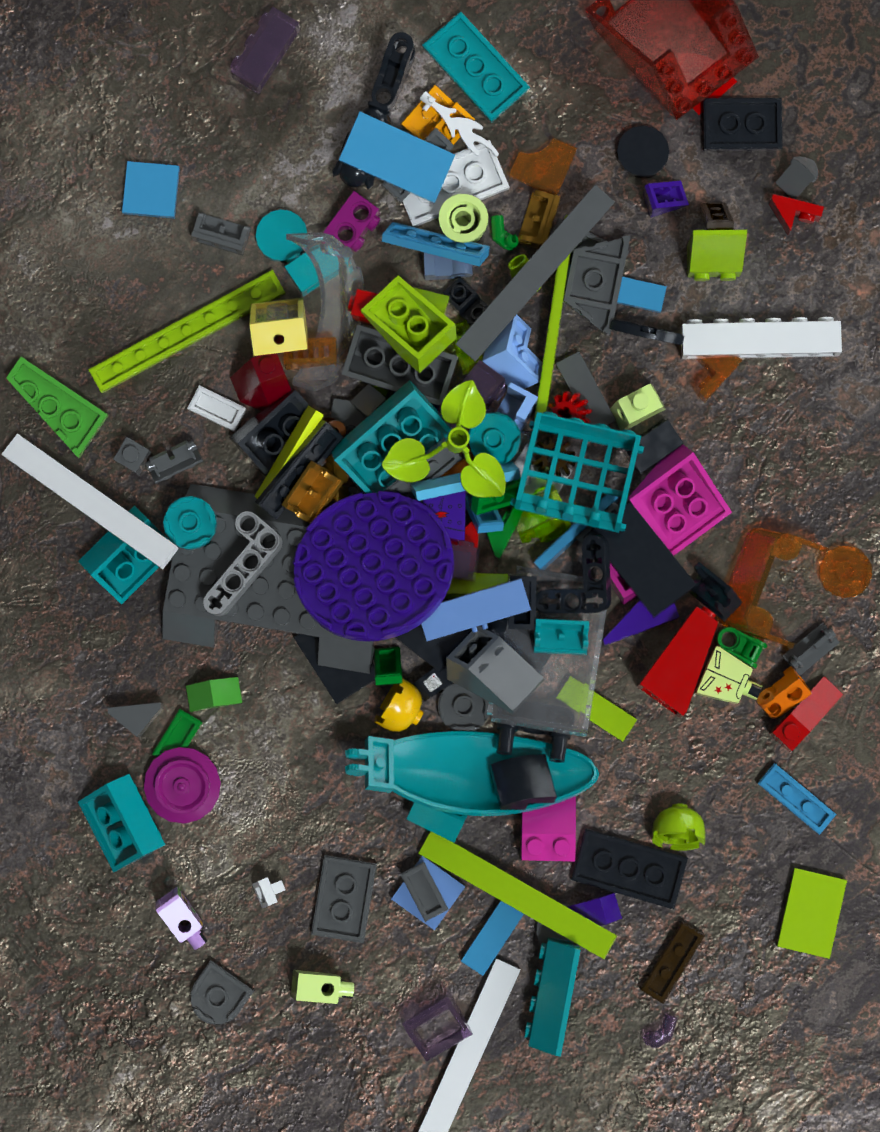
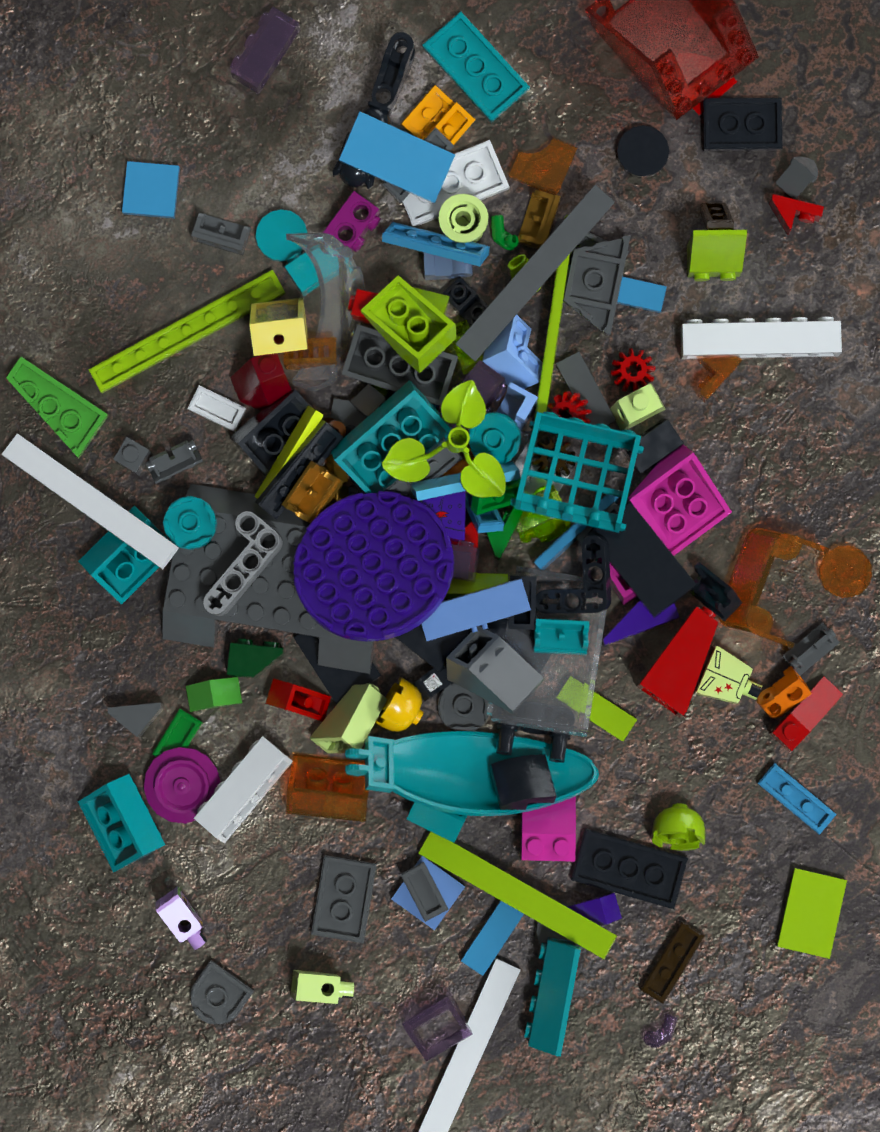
(242, 789): none -> white brick
(252, 660): none -> dark green slope
(267, 891): white tile -> none
(298, 700): none -> red slope
(324, 790): none -> clear orange slope
(350, 720): none -> yellowish green slope
(387, 666): green tile -> none
(461, 124): white piece -> none
(624, 366): none -> red gear
(647, 331): black tile -> none
(664, 197): dark purple slope -> none
(742, 646): green piece -> none

